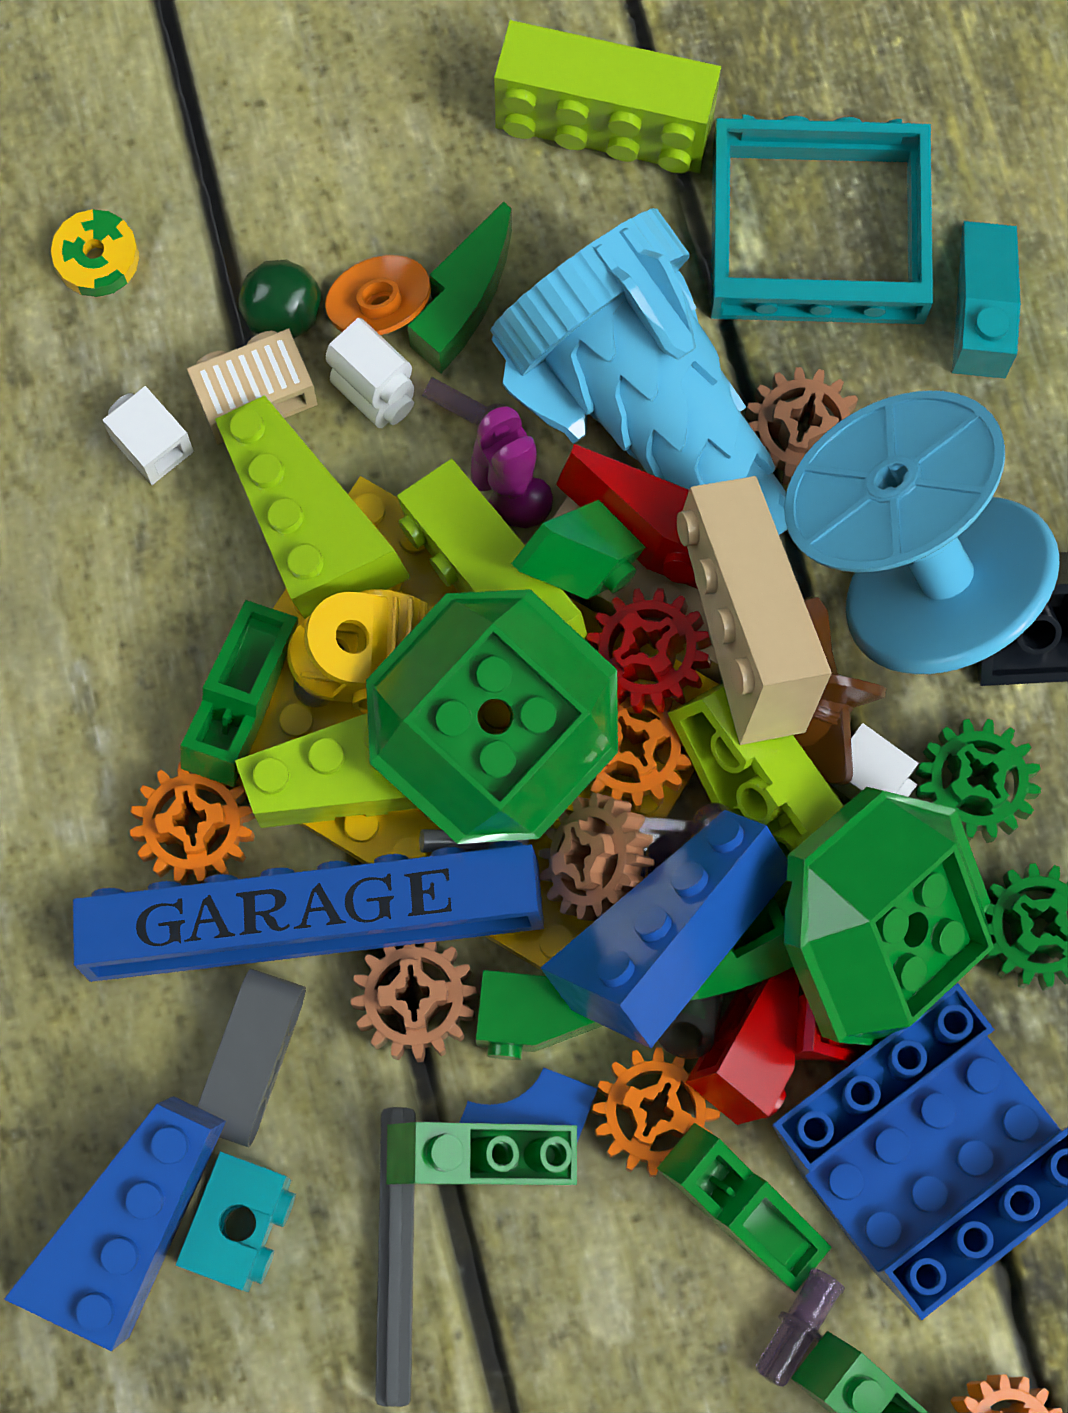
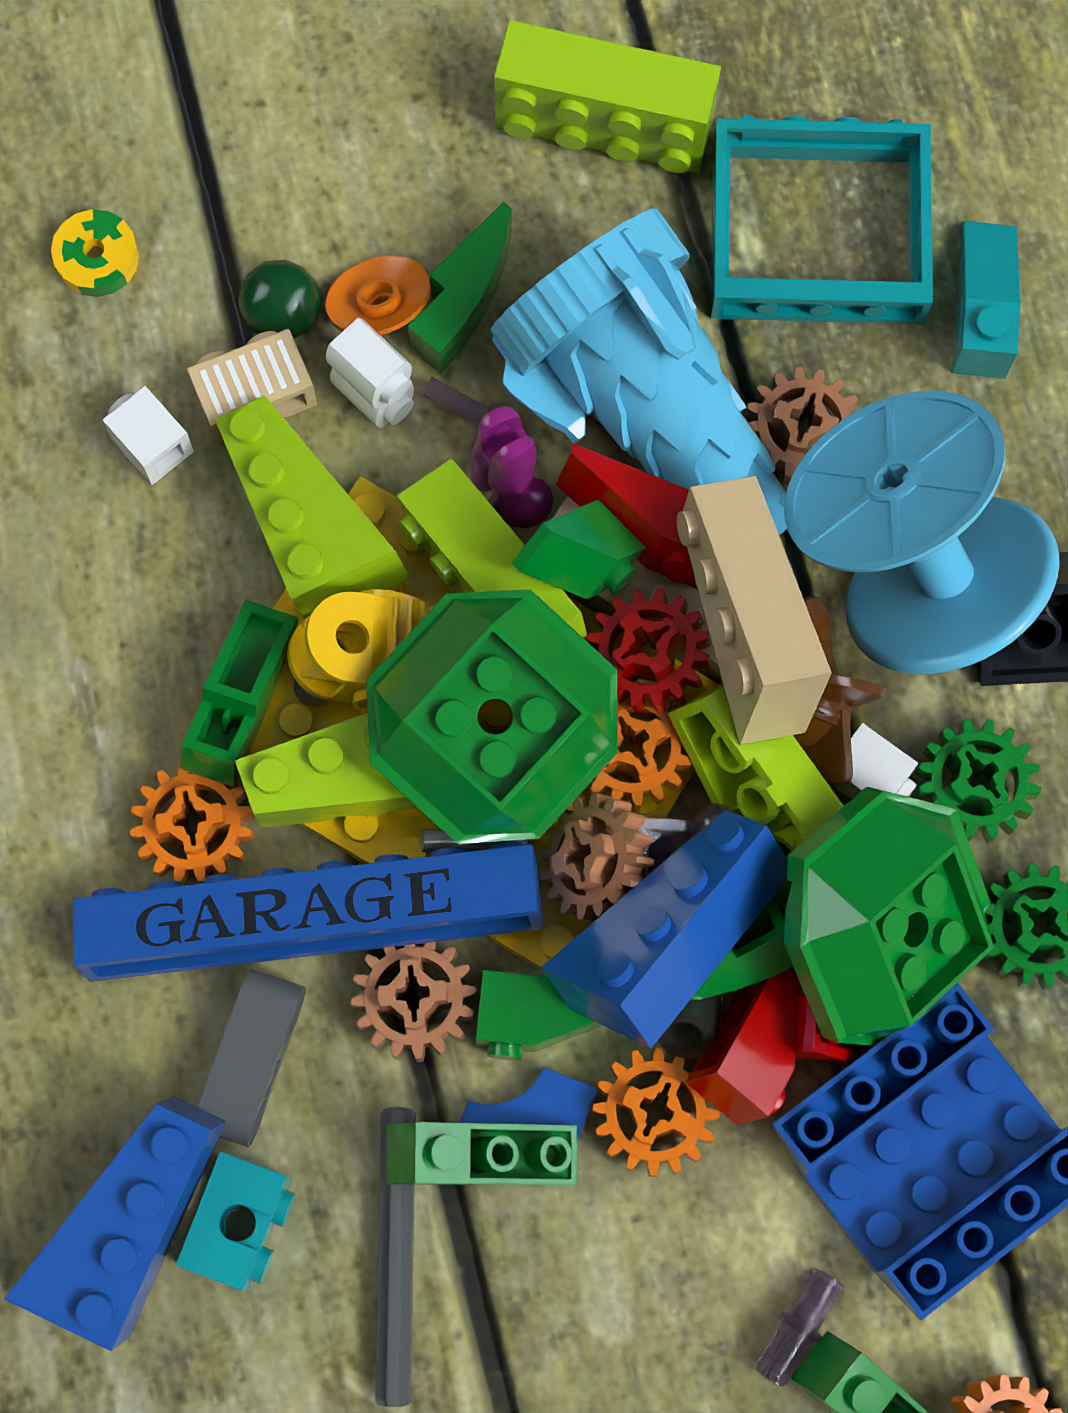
(744, 1206): green slope -> none

